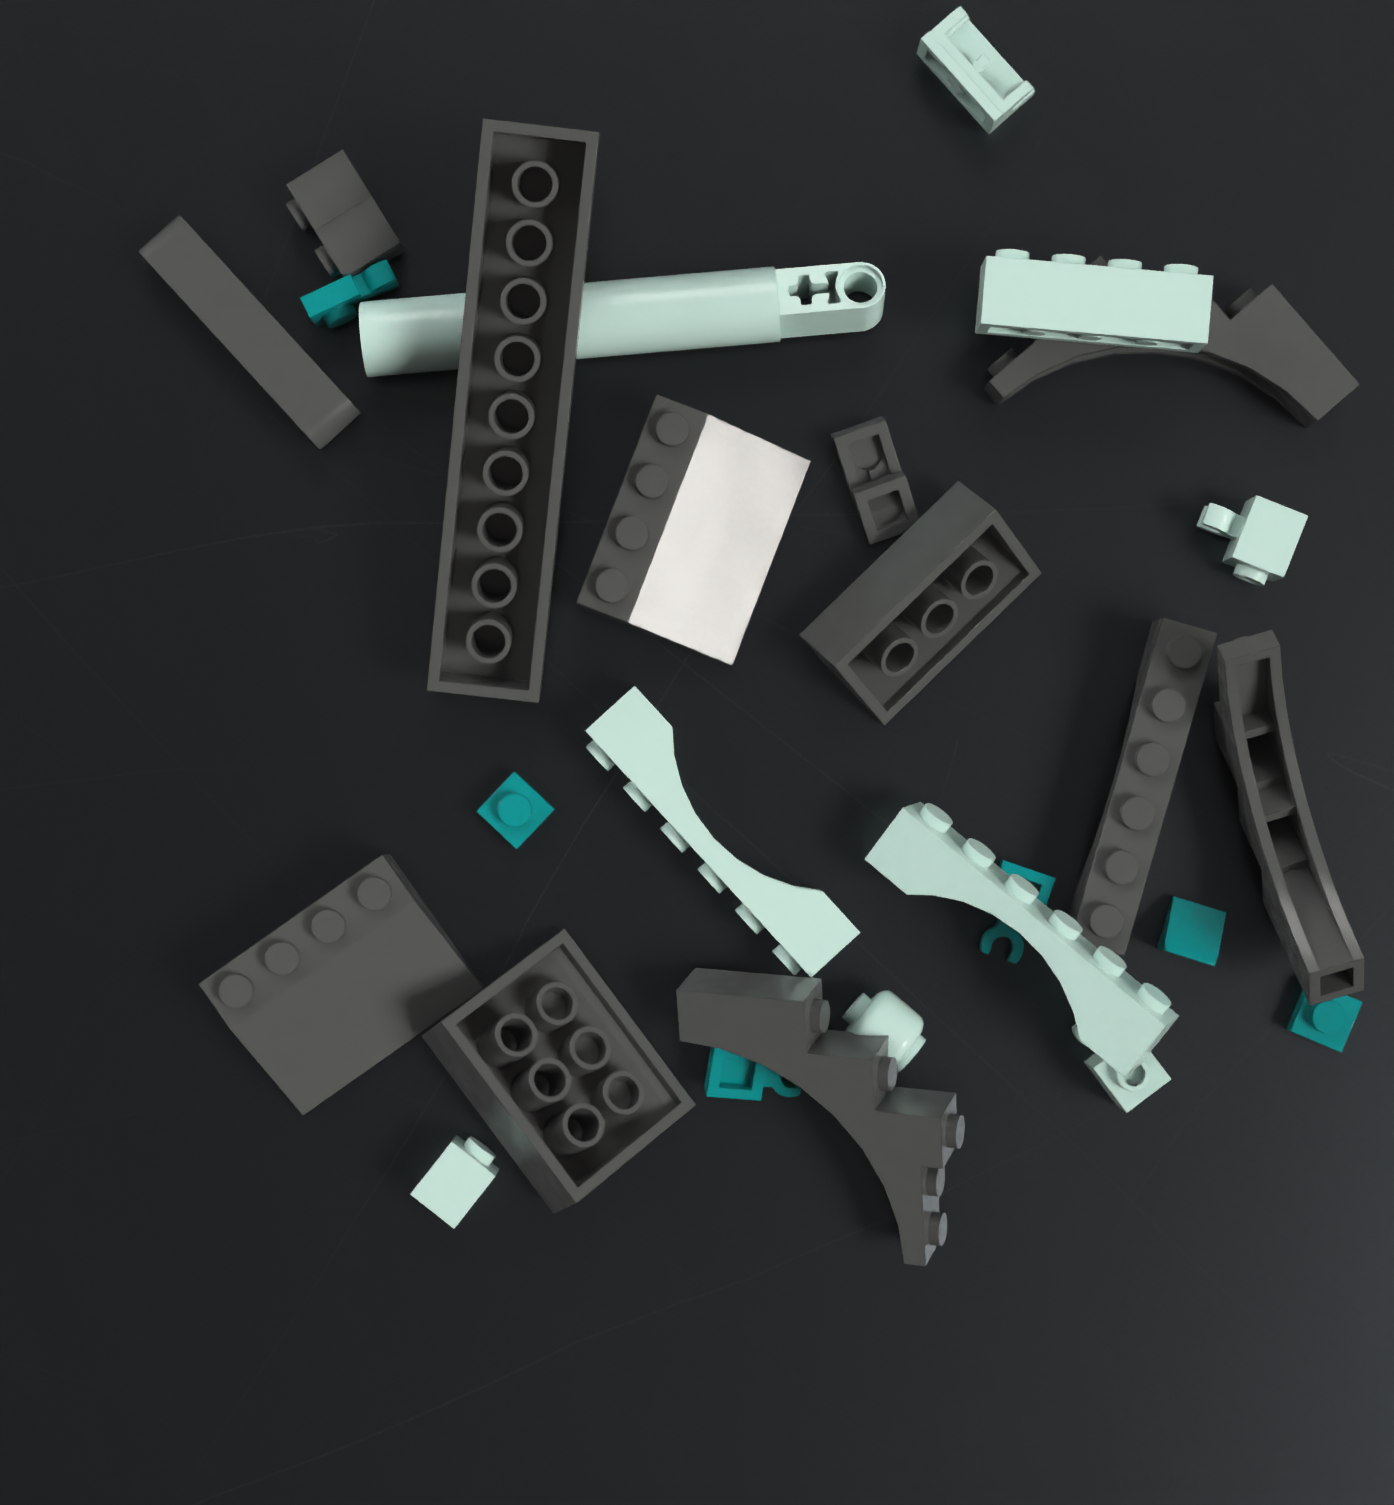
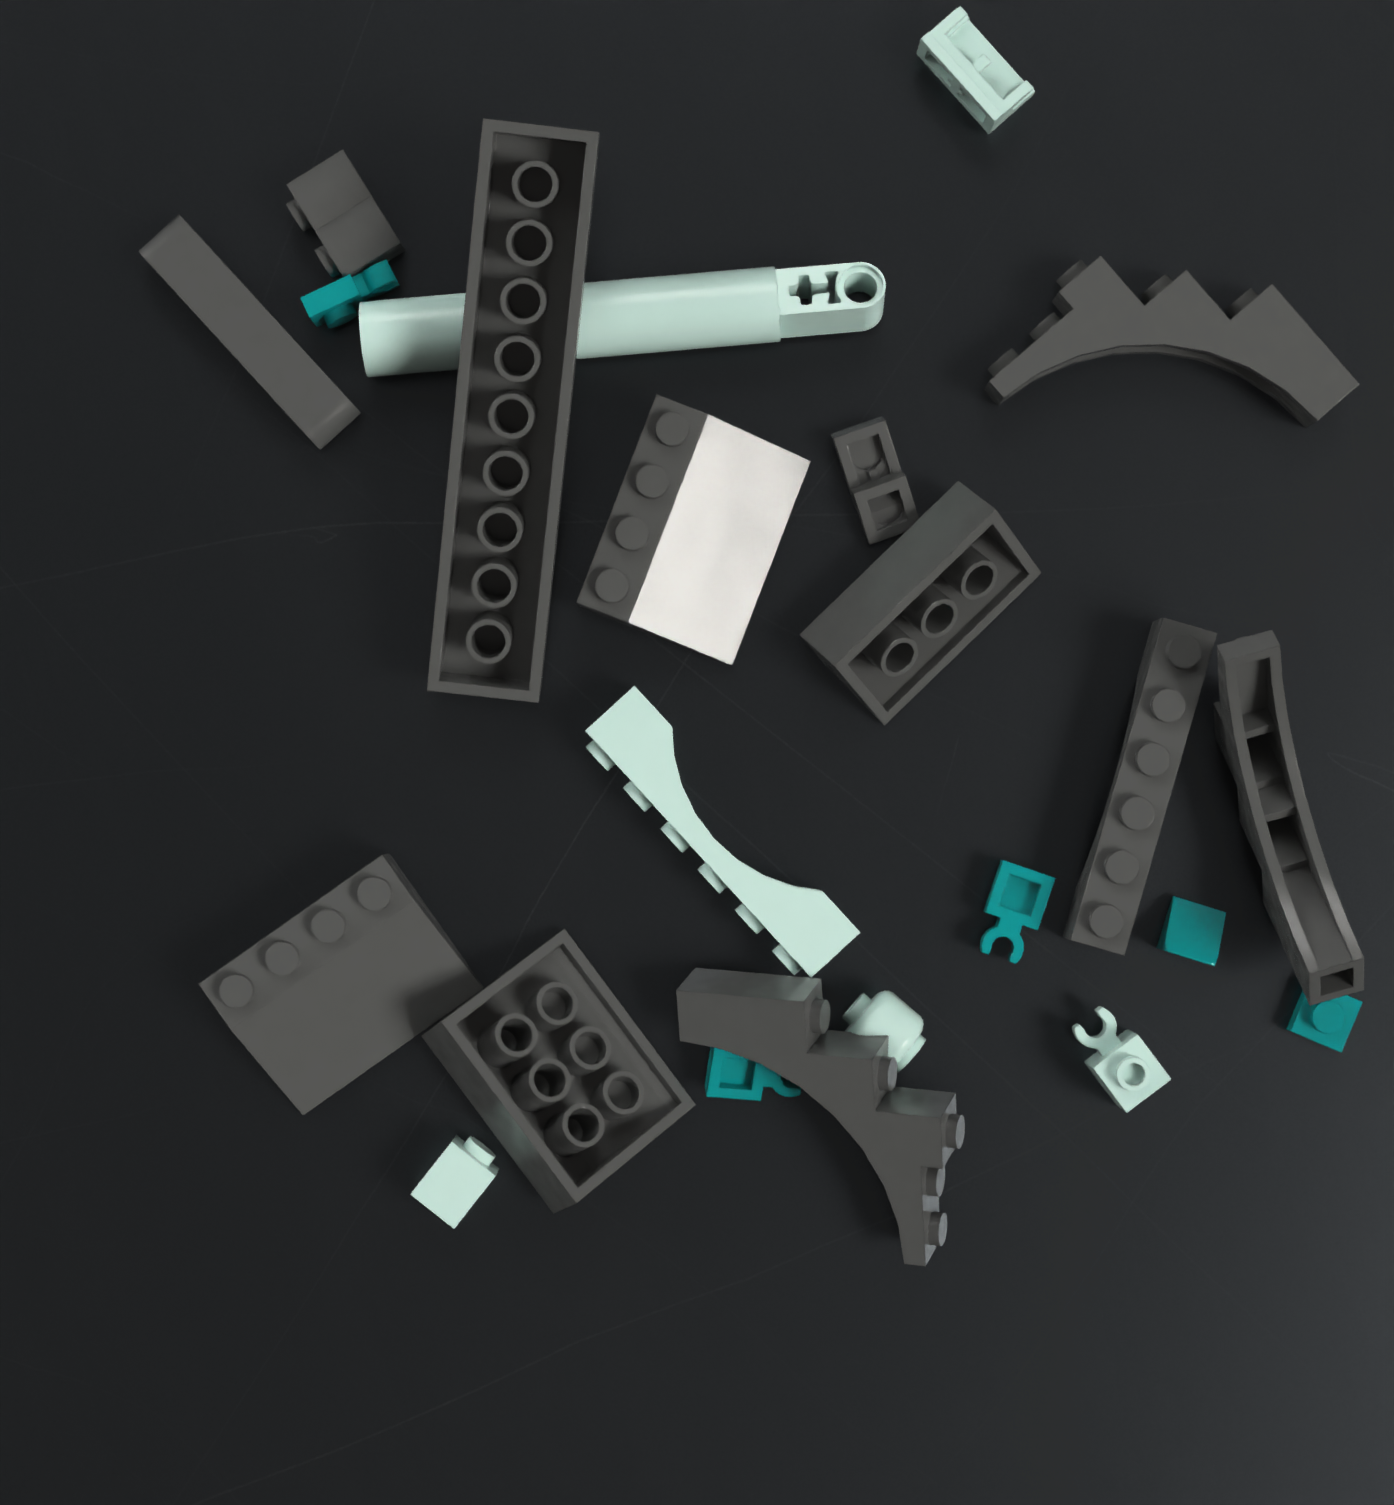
(515, 810): teal plate -> none
(1094, 302): light aqua brick -> none
(1110, 1007): light aqua arch -> none
(1259, 537): light aqua brick -> none

